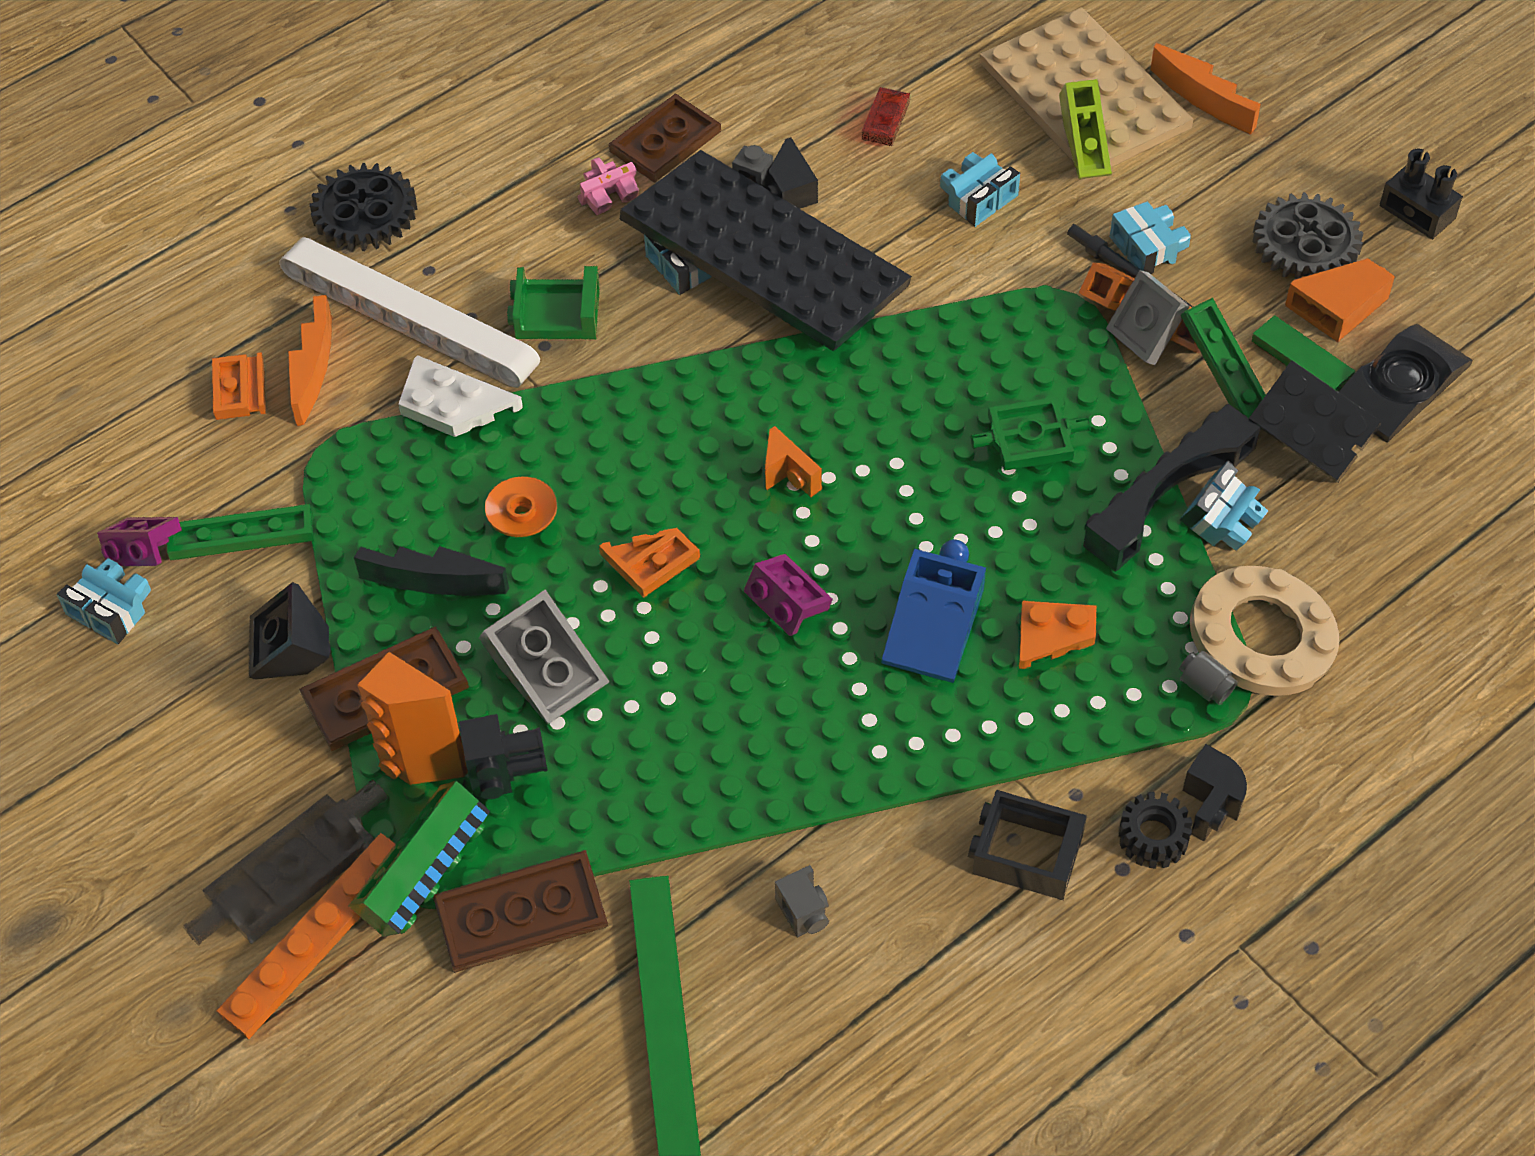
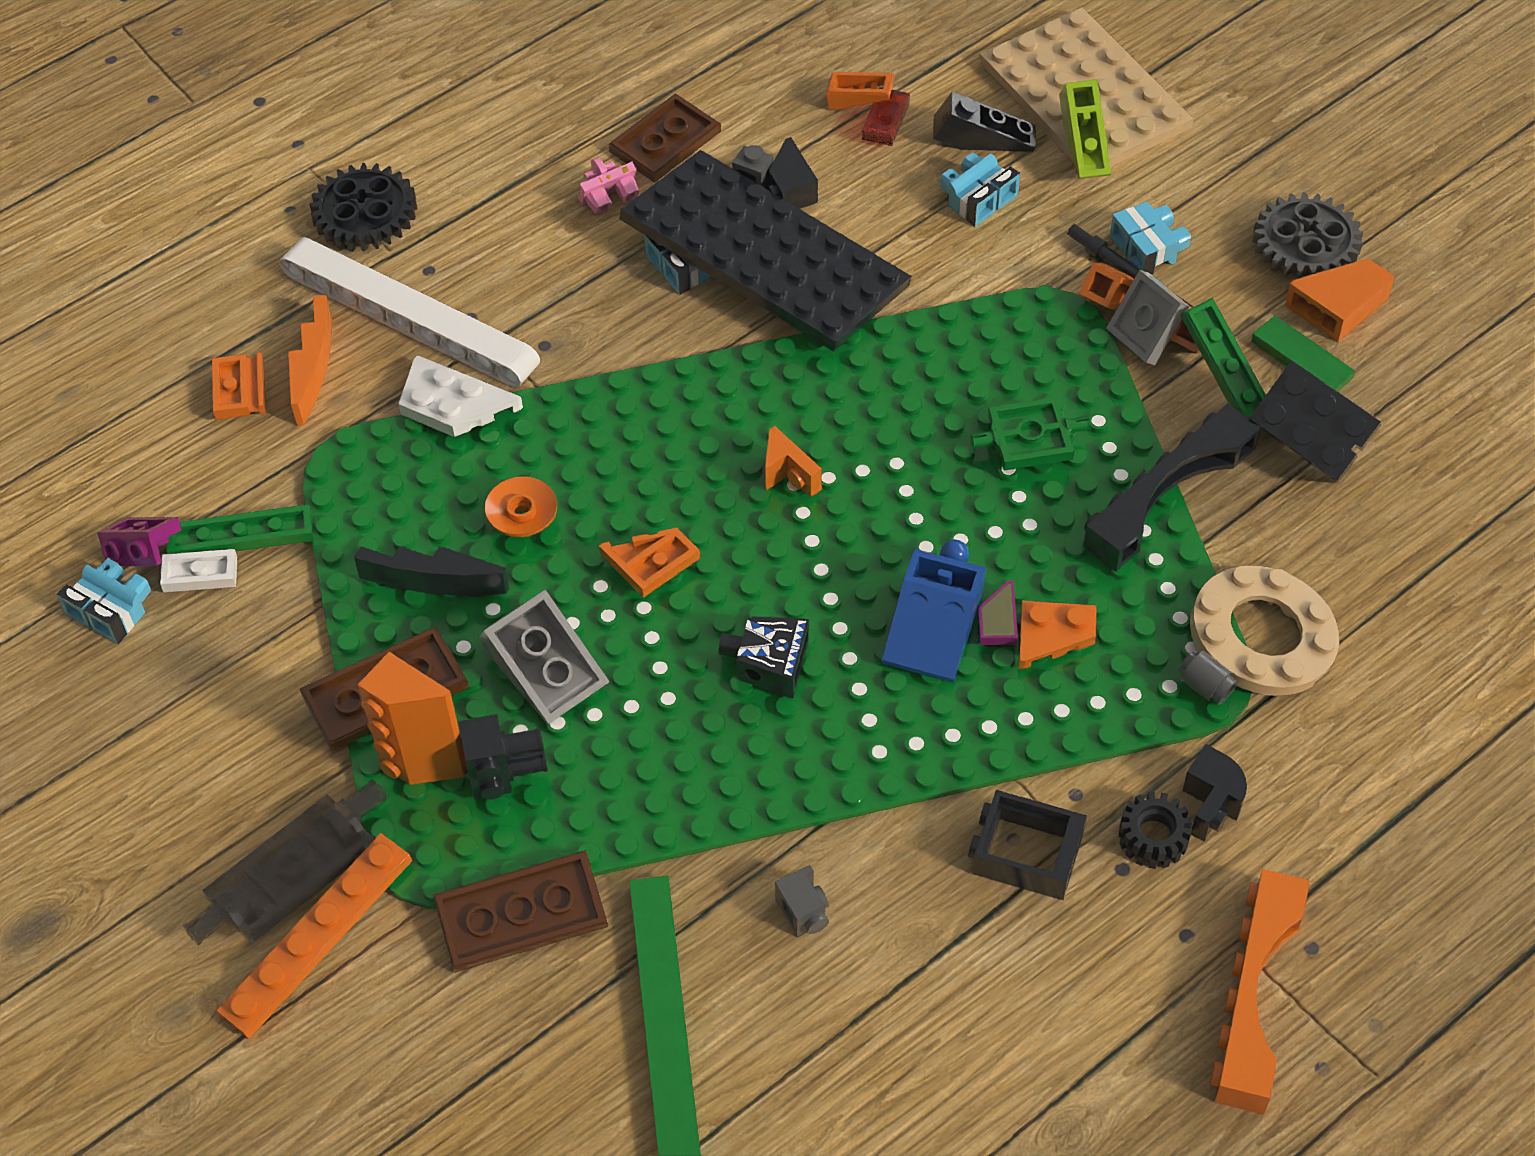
(198, 570): none -> white plate
(287, 636): black slope -> none
(420, 859): green brick -> none
(555, 306): green panel -> none
(769, 652): none -> black torso
(786, 592): magenta bracket -> none
(851, 90): none -> orange slope
(976, 126): none -> black slope
(998, 618): none -> olive tile
(1210, 93): orange slope -> none
(1220, 506): medium azure hips -> none
(1248, 1064): none -> orange arch
(1405, 378): black slope -> none
(1419, 198): black brick -> none

